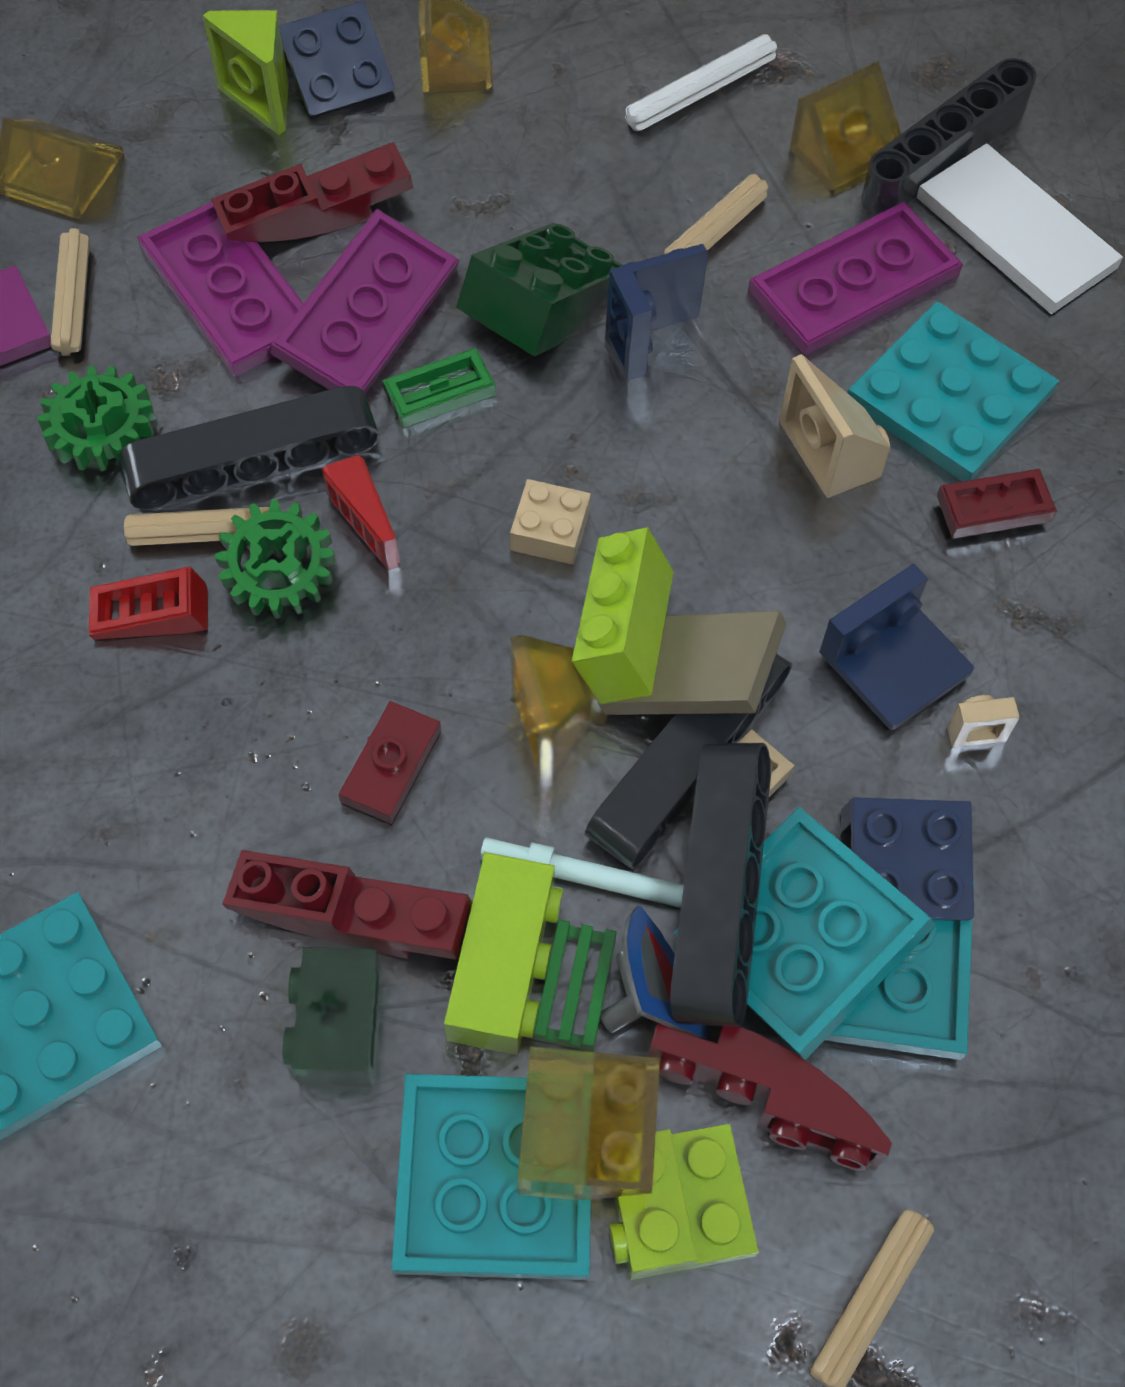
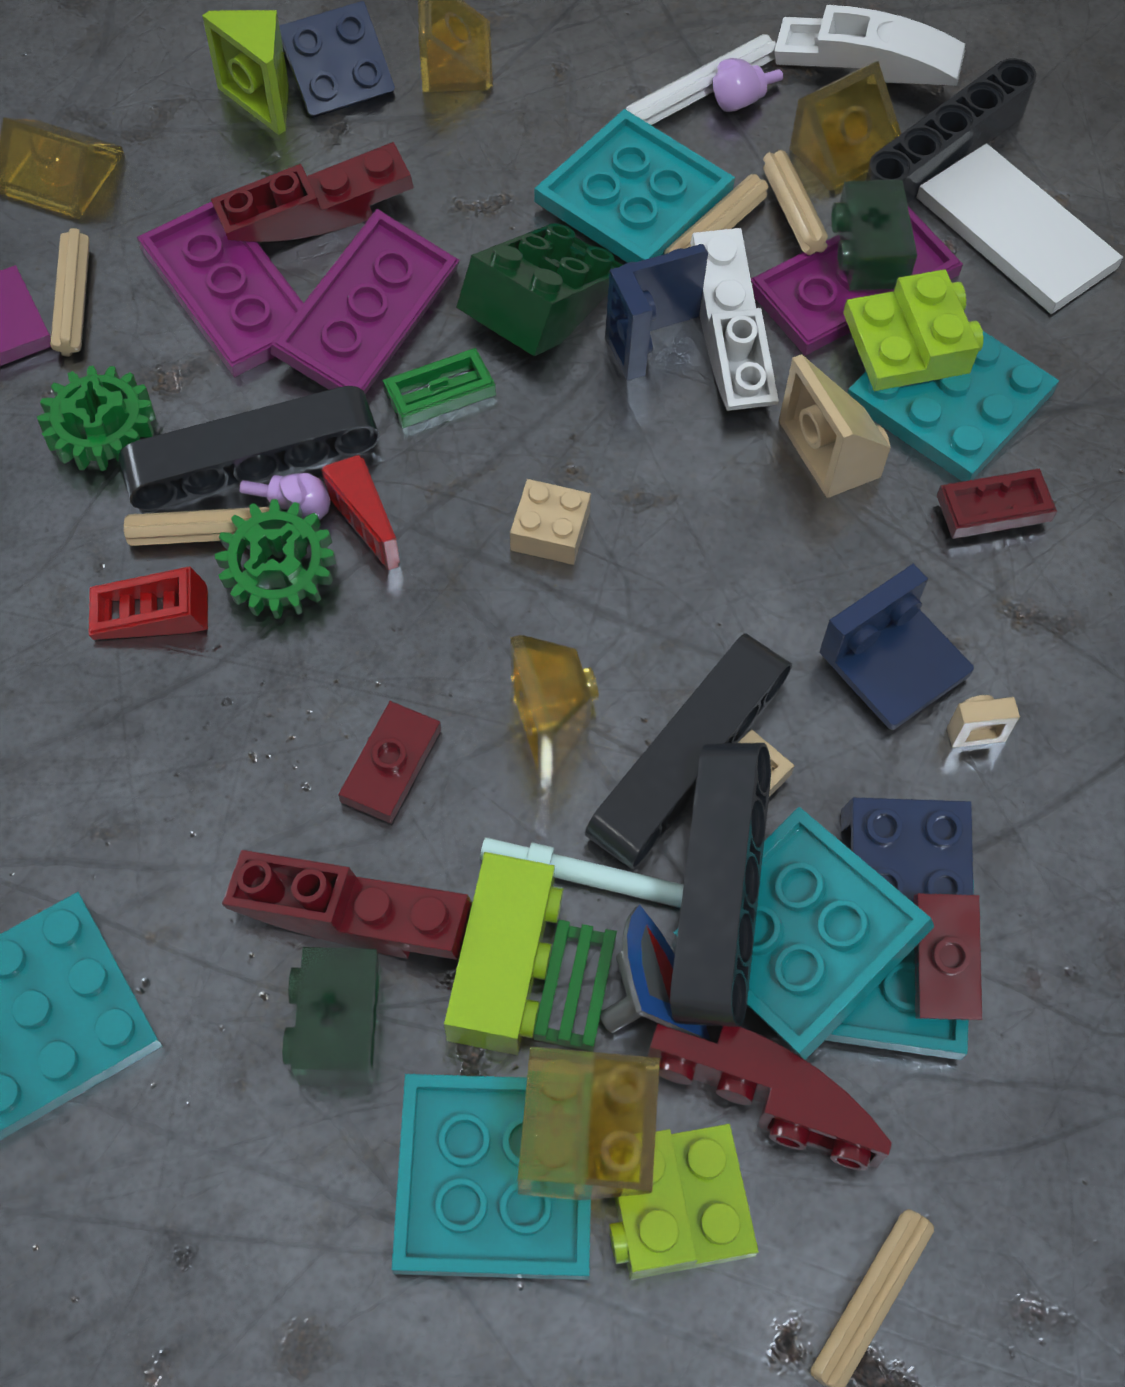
(298, 488): none -> lavender piece
(623, 616): lime brick -> none
(633, 188): none -> teal plate
(710, 664): dark tan tile -> none
(733, 324): none -> white slope
(741, 84): none -> lavender piece
(795, 202): none -> tan axle
(860, 36): none -> white slope
(874, 234): none -> clear green brick
(914, 331): none -> lime plate
(949, 959): none -> dark red plate

